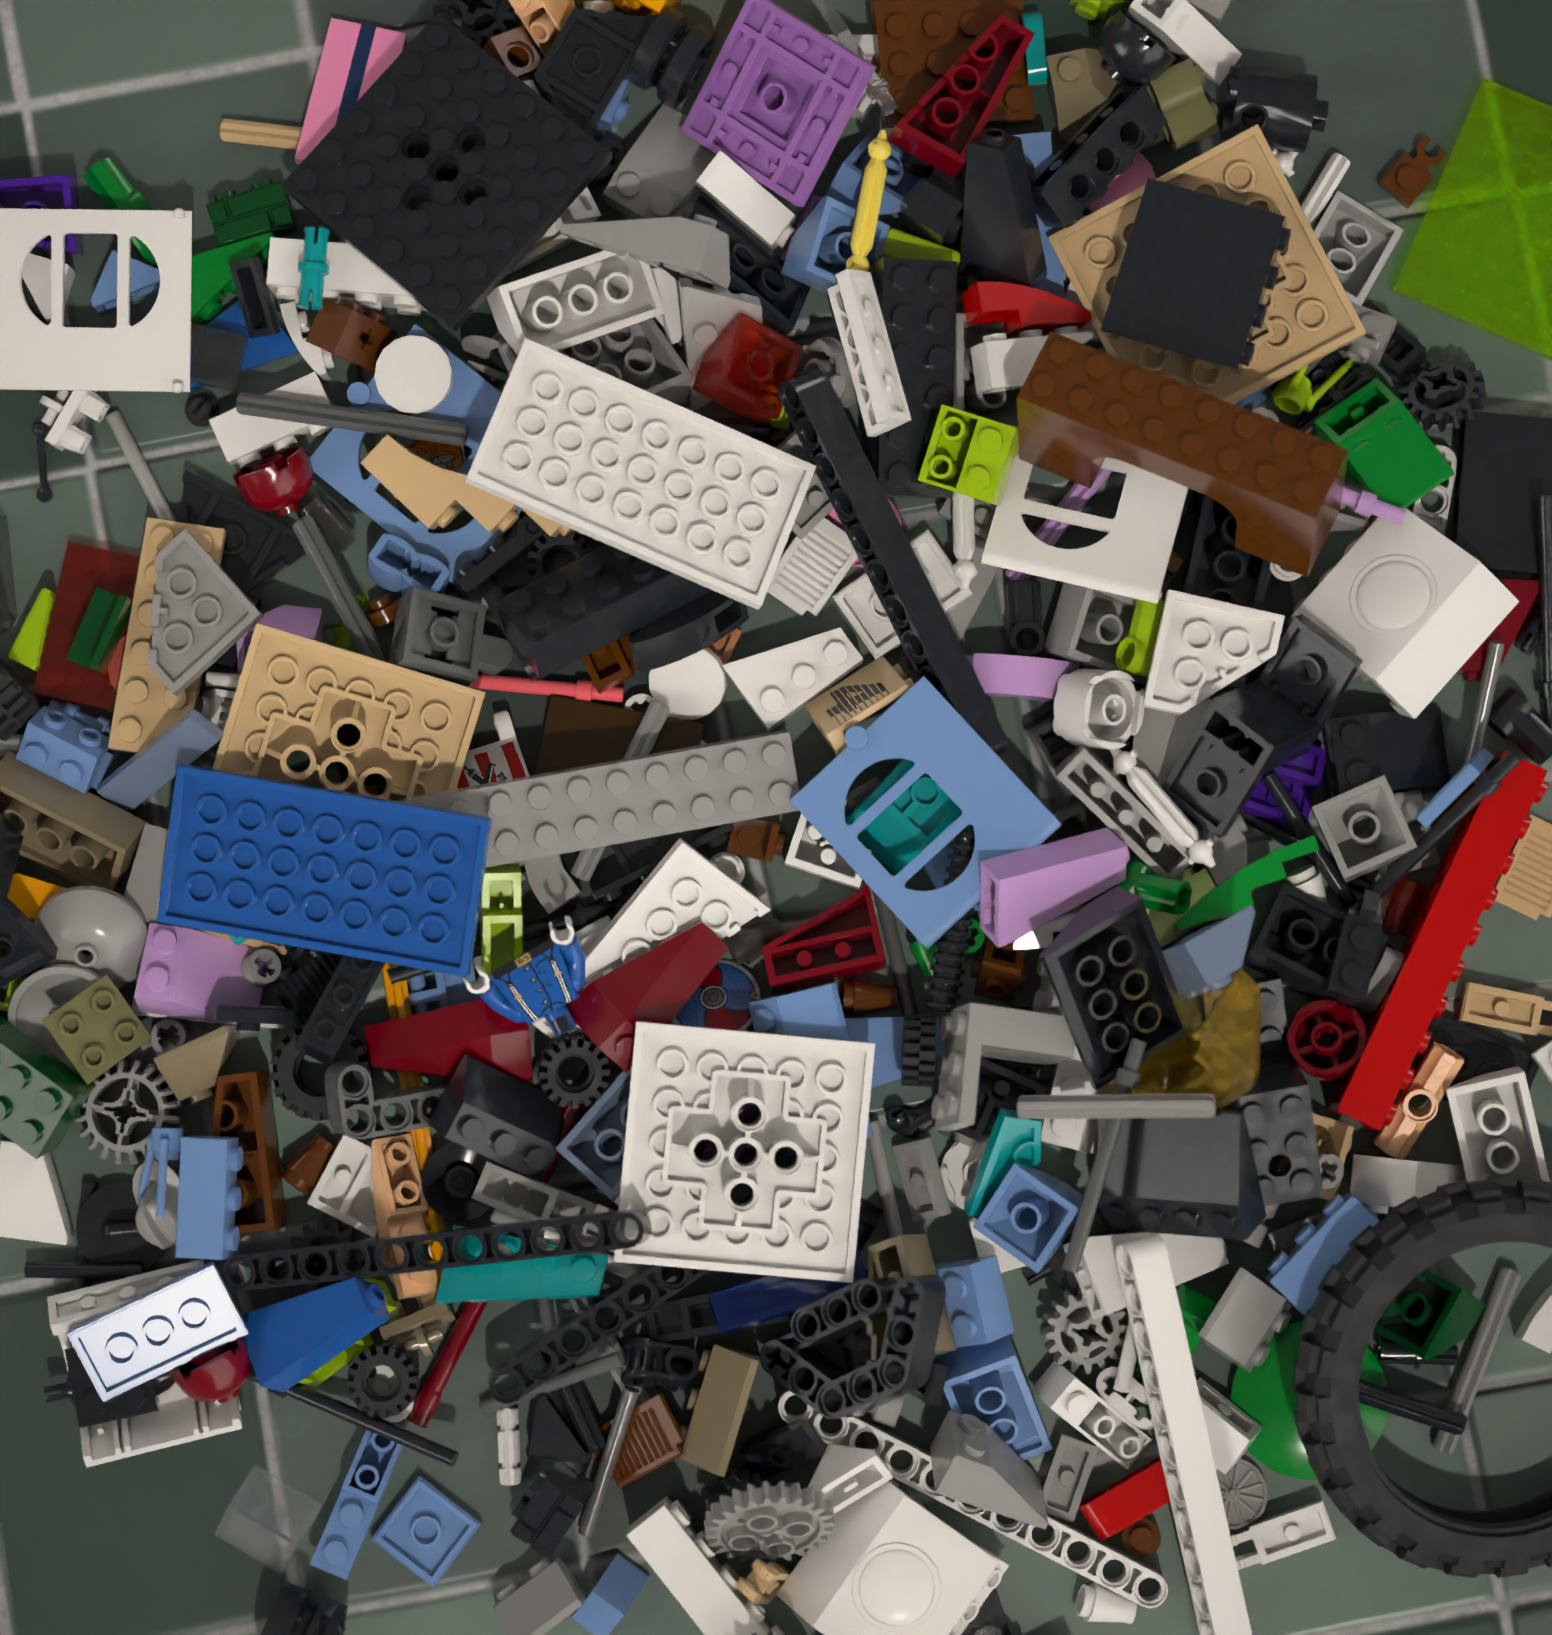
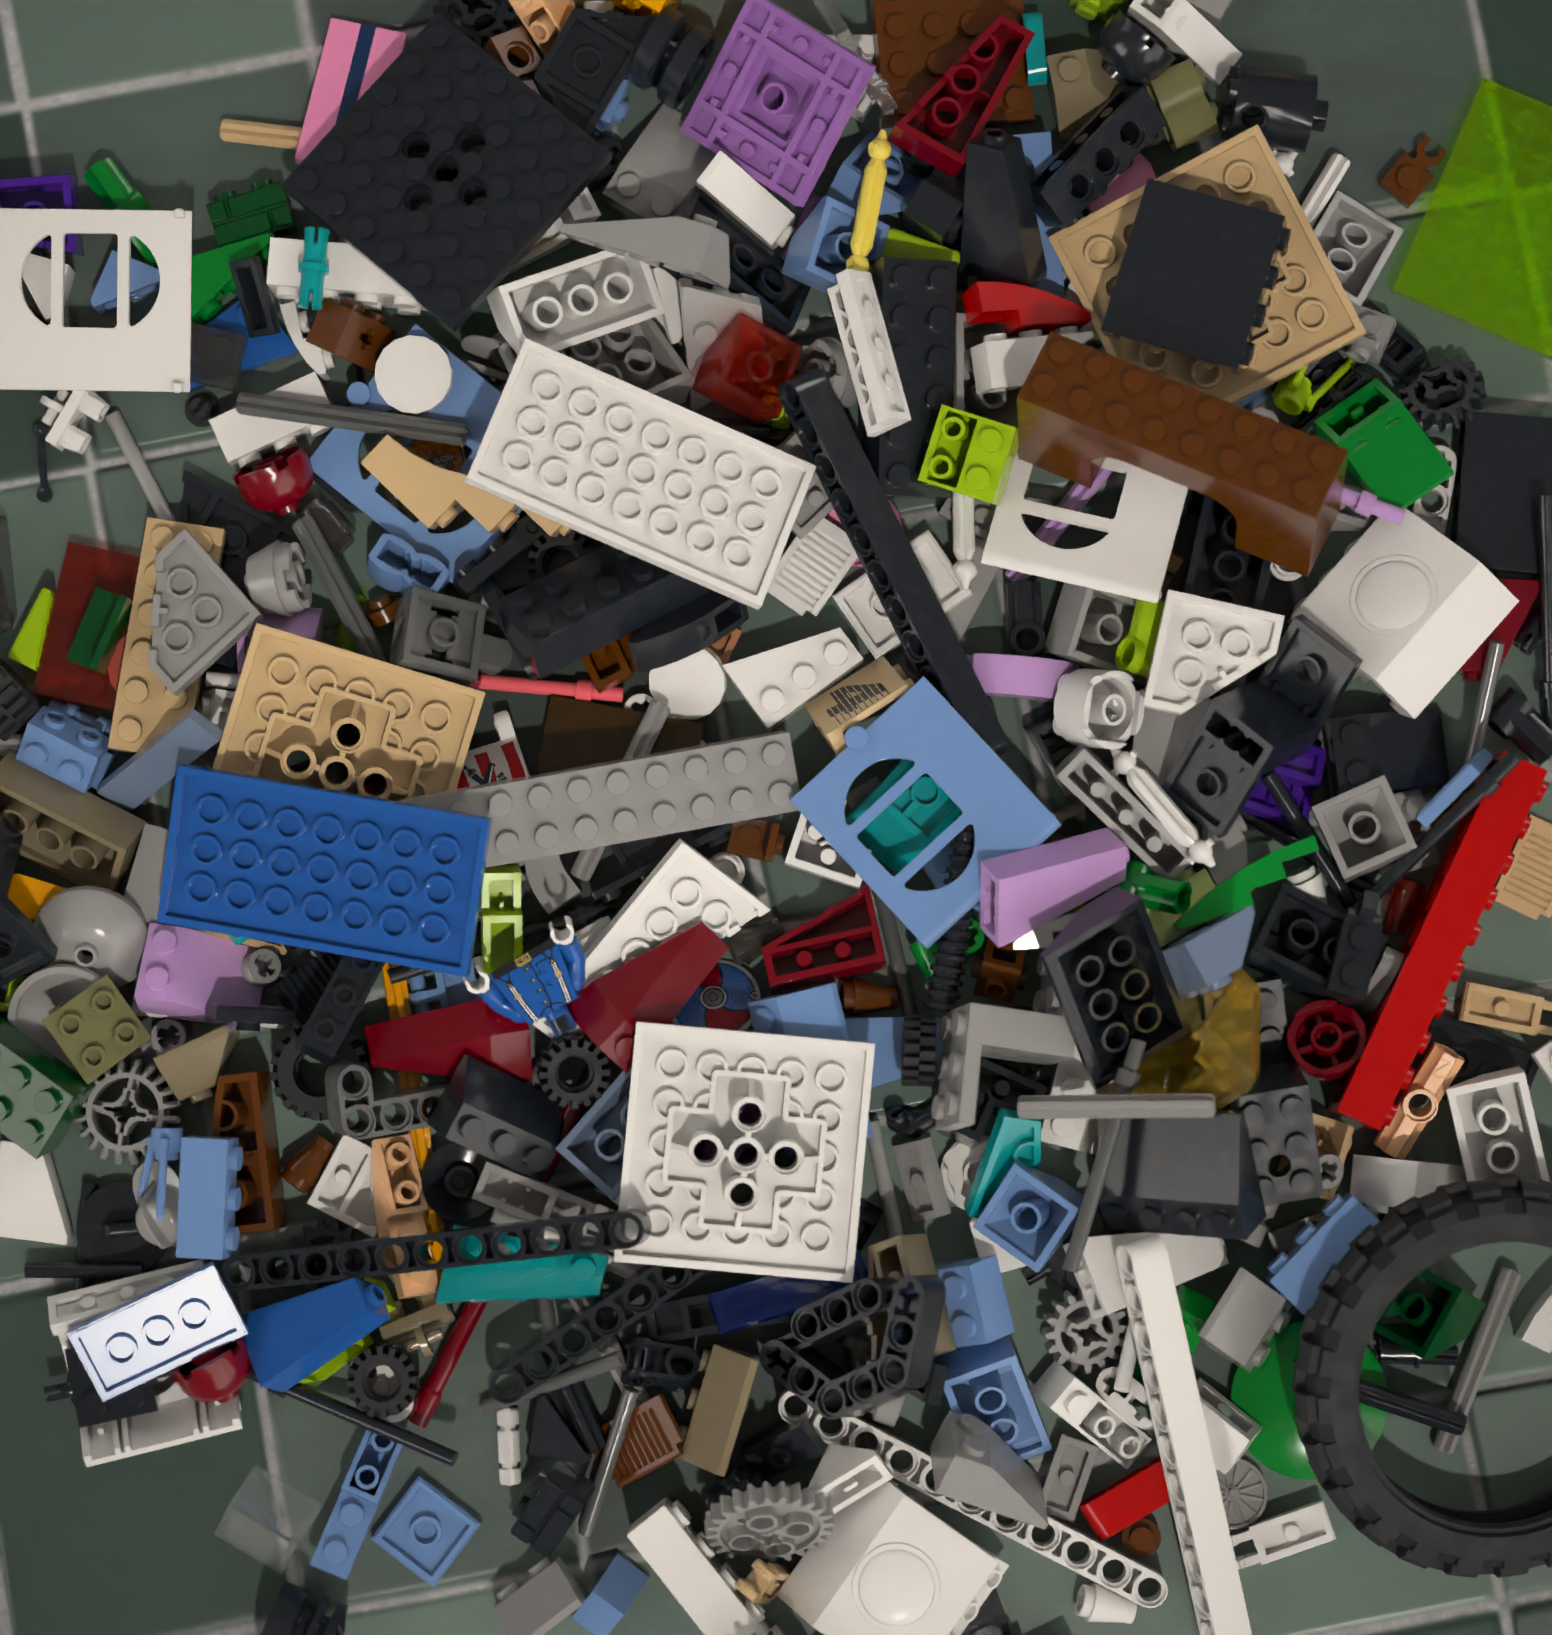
(278, 579): none -> light grey cone

